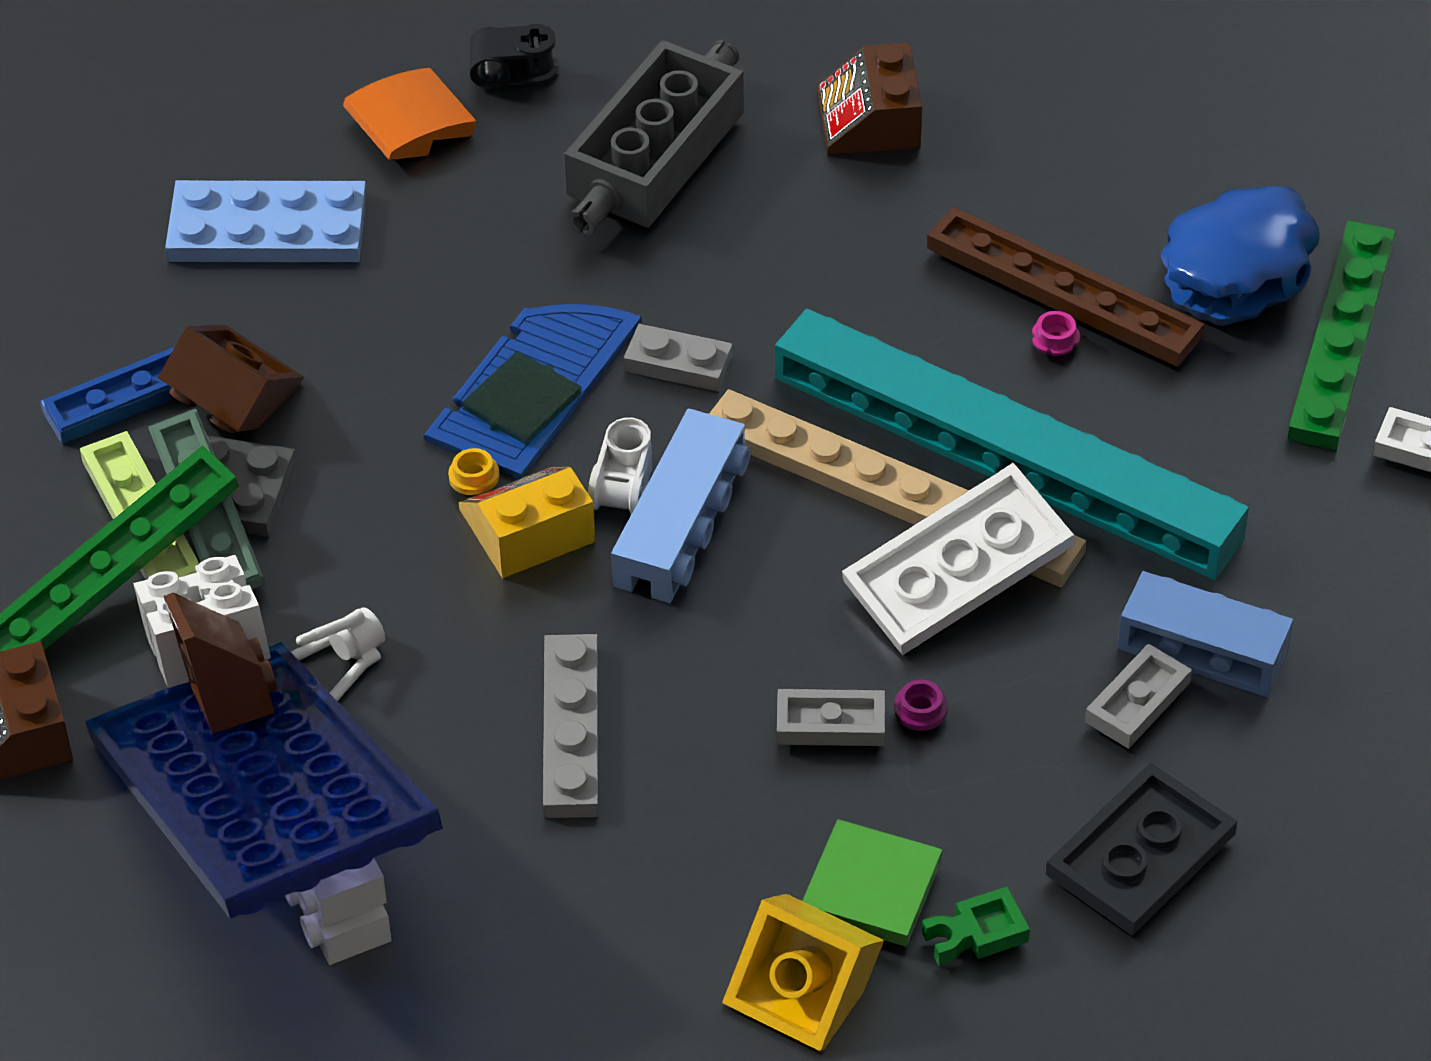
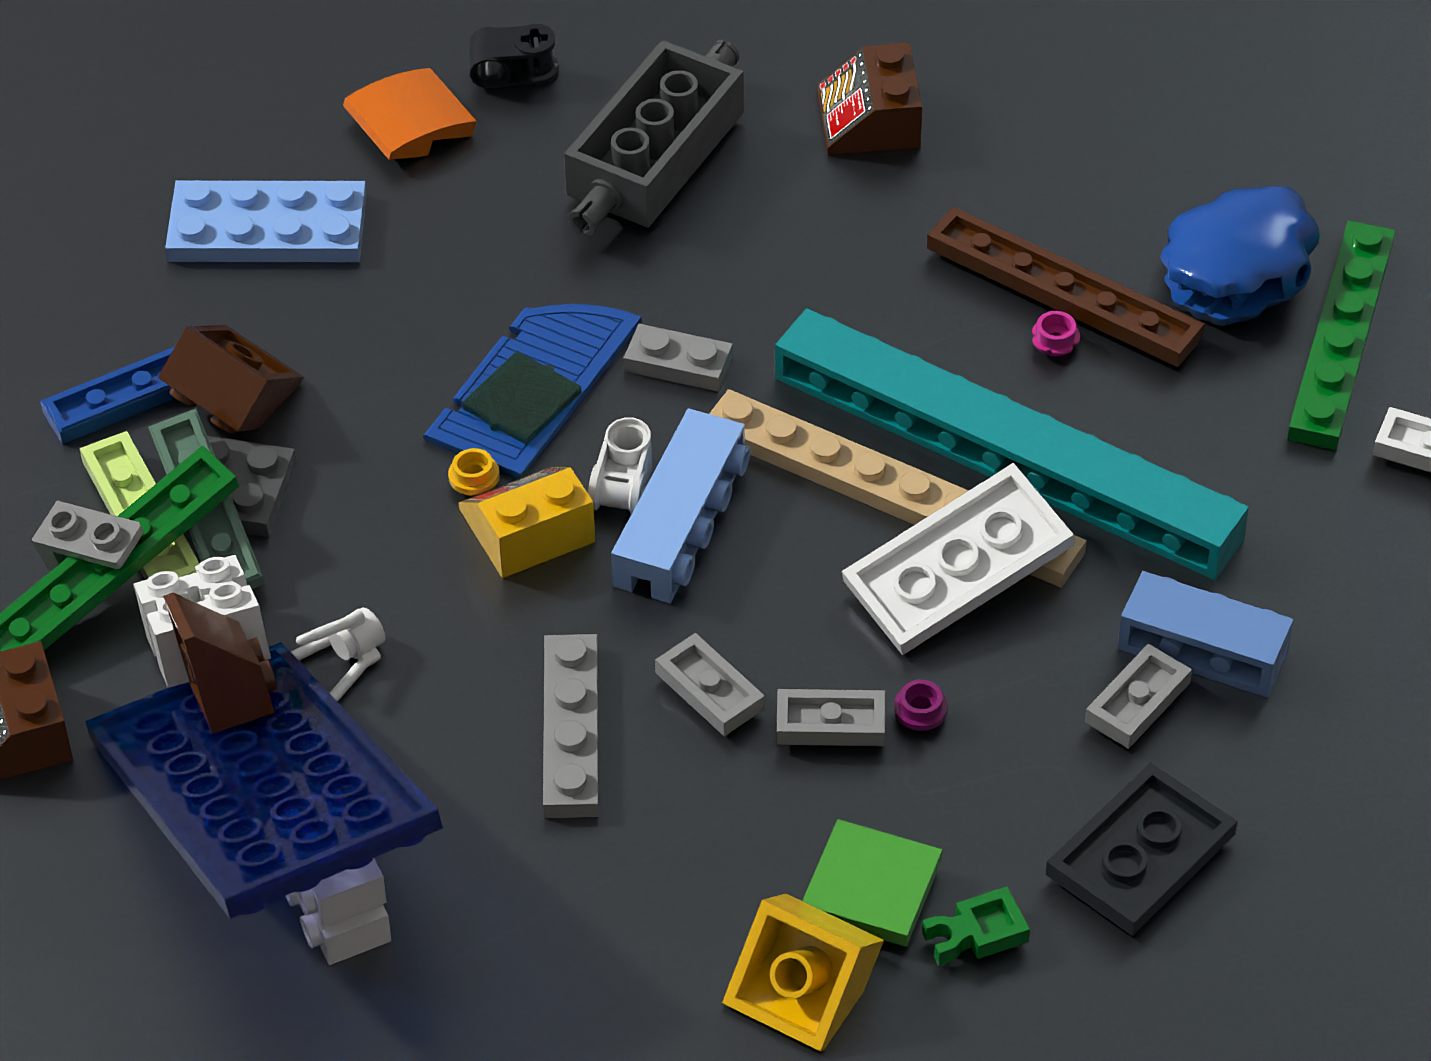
(85, 536): none -> light grey bracket
(710, 684): none -> light grey plate

